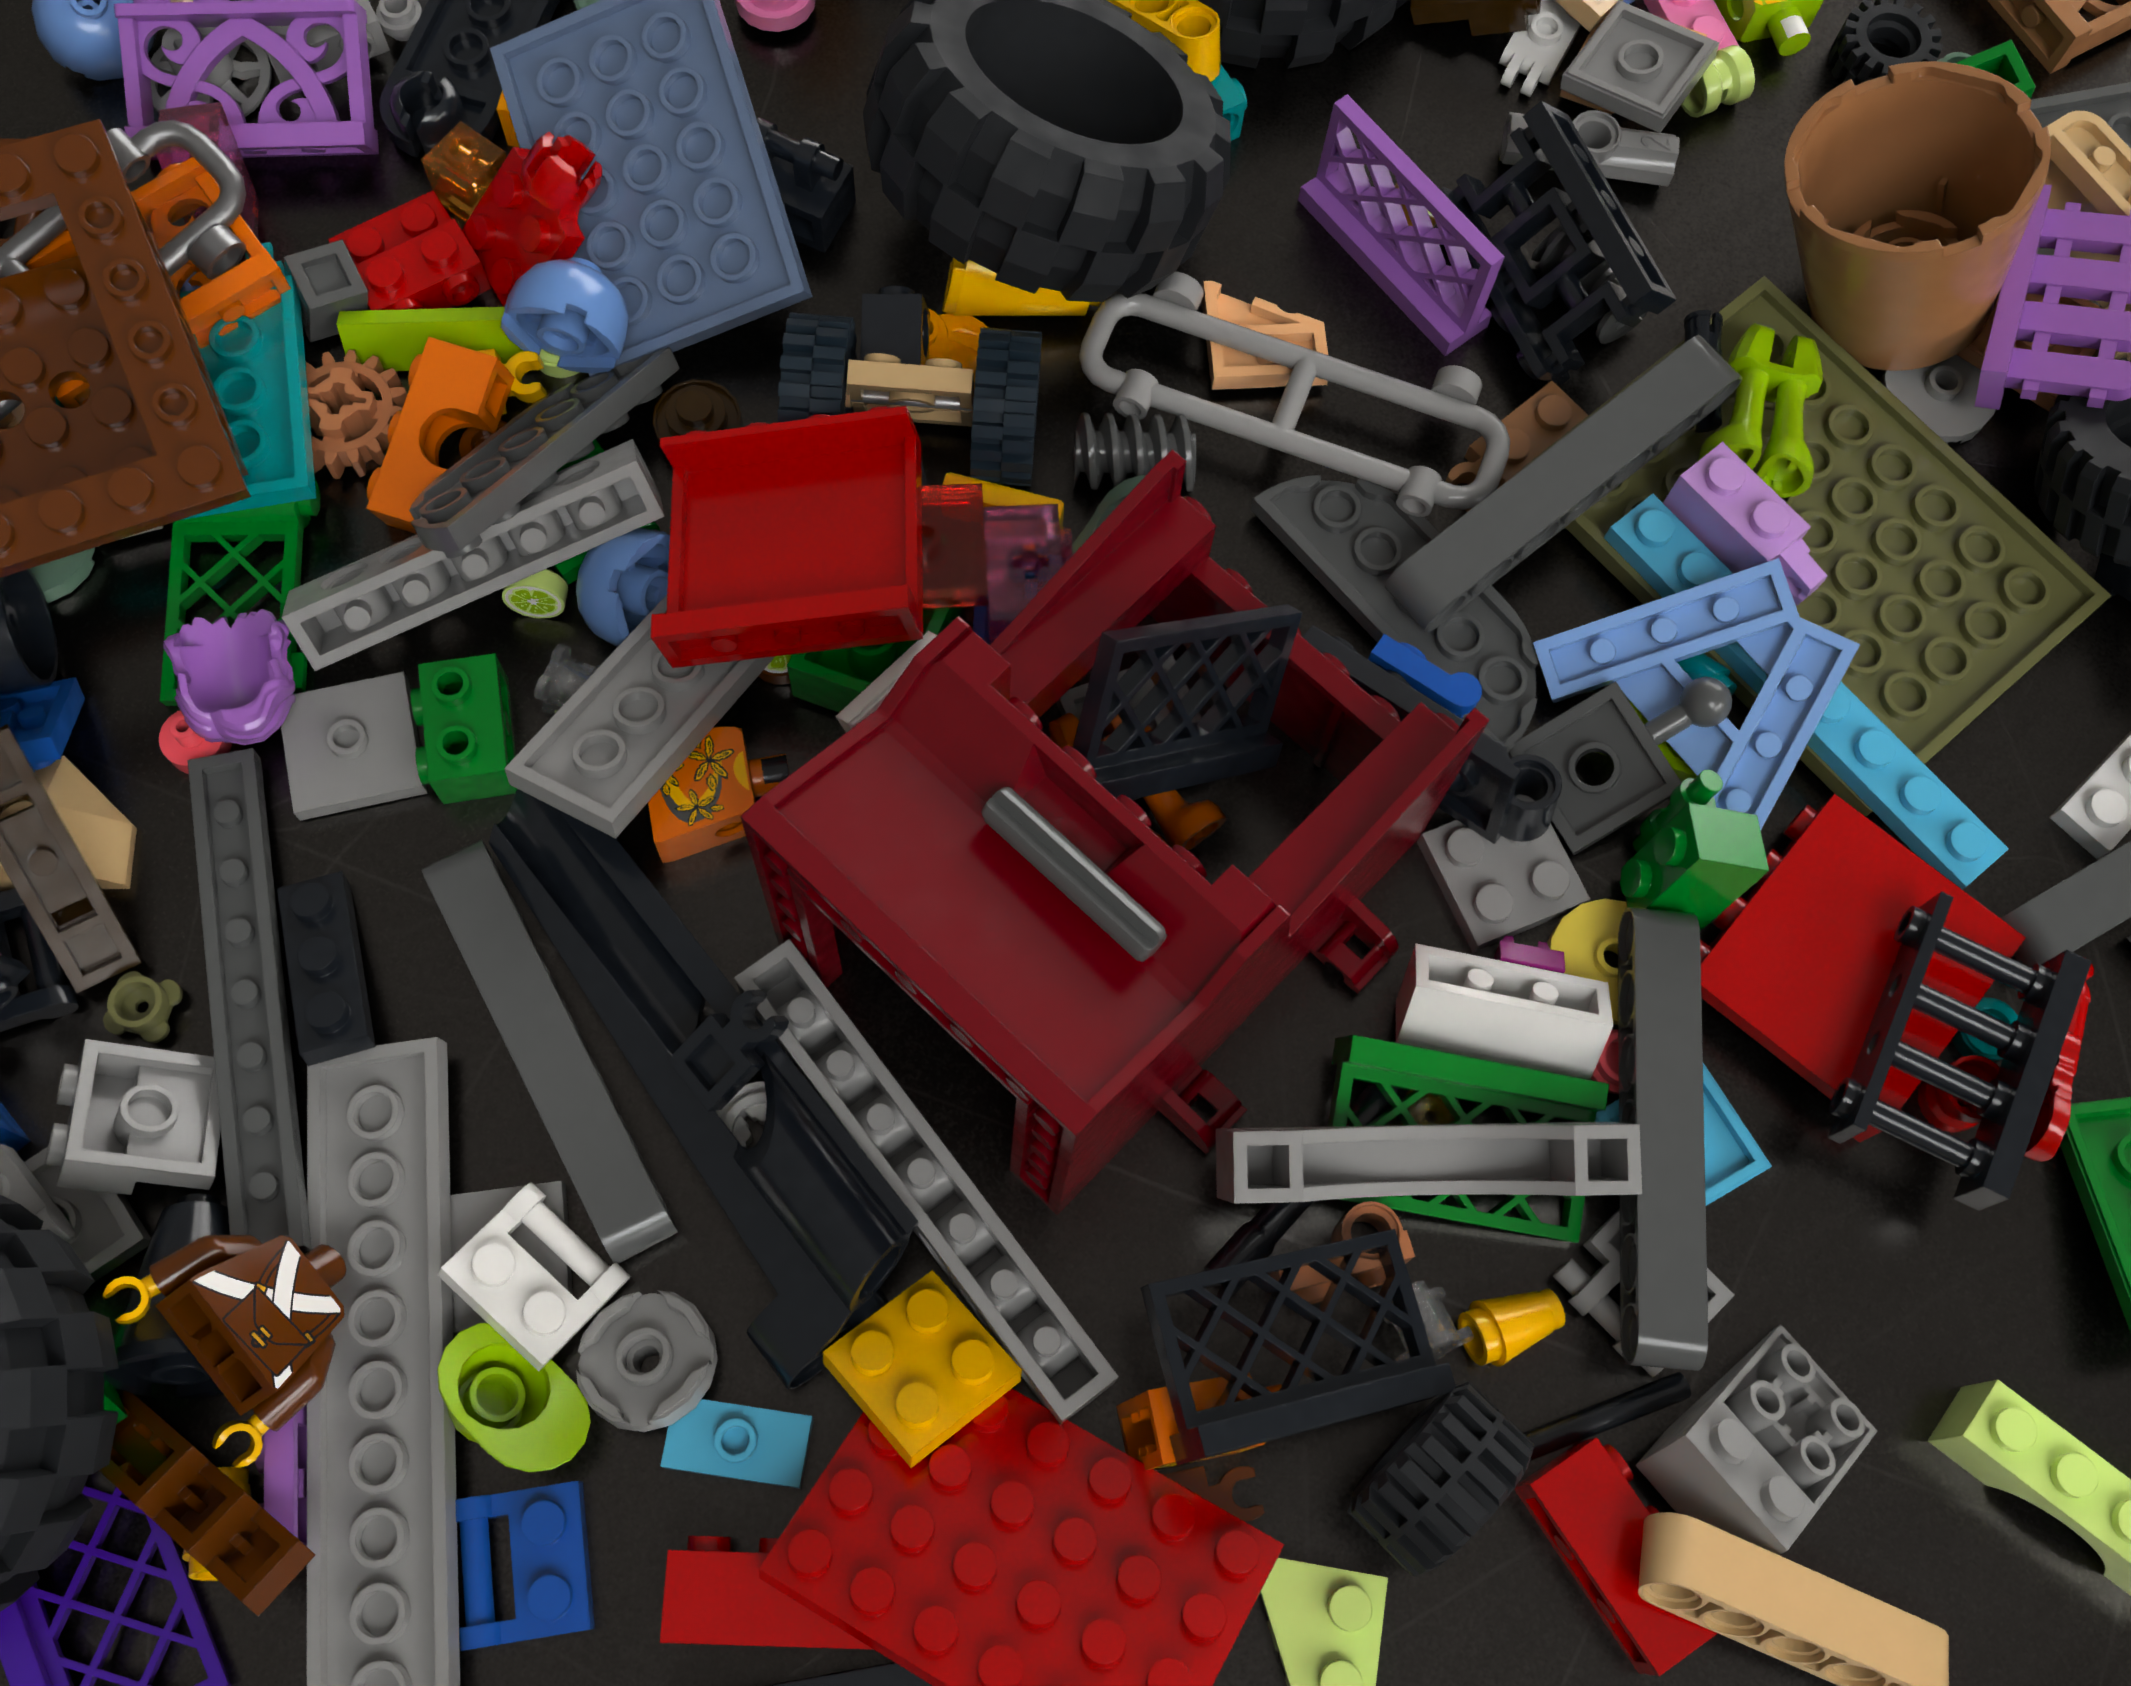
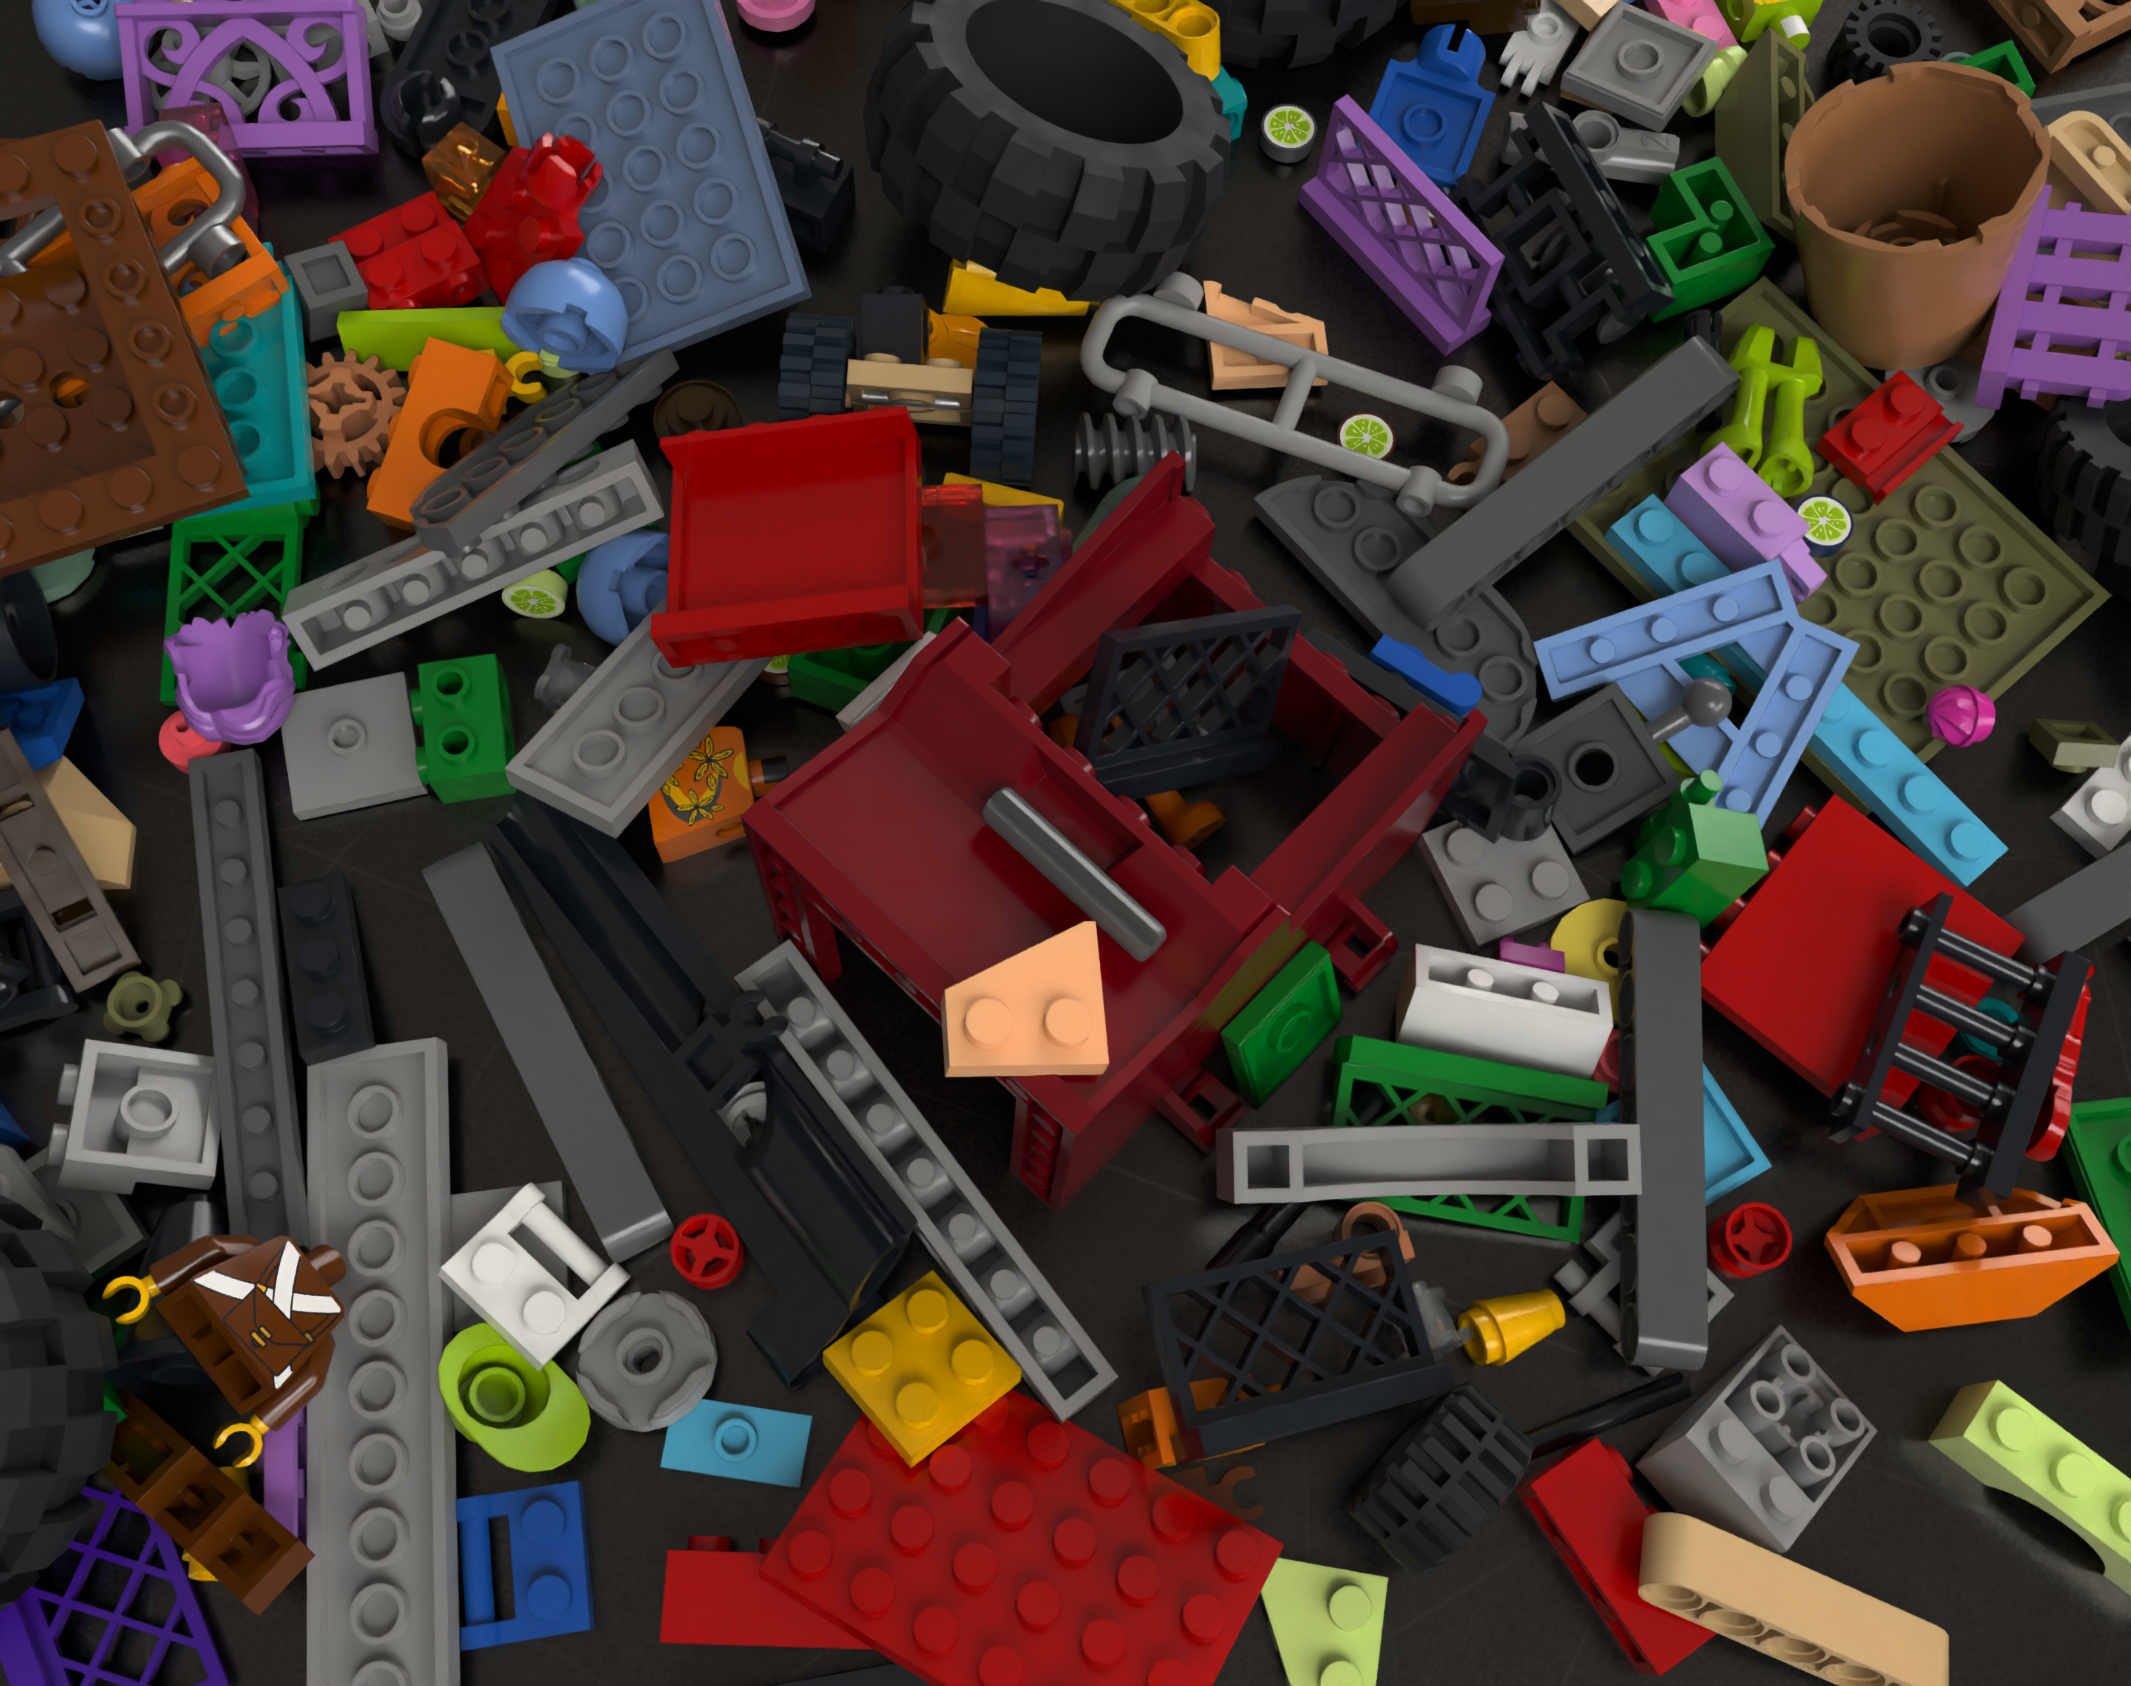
(696, 1245): none -> red wheel
(1030, 1013): none -> light nougat wing
(1283, 1023): none -> green plate
(1287, 133): none -> tile
(1367, 434): none -> tile
(1436, 105): none -> blue plate
(1705, 237): none -> green brick
(1756, 125): none -> olive wedge
(1761, 1234): none -> red wheel
(1829, 523): none -> tile
(1888, 437): none -> red plate
(1946, 1265): none -> orange wedge
(1961, 715): none -> dark pink plate
(2073, 744): none -> olive plate

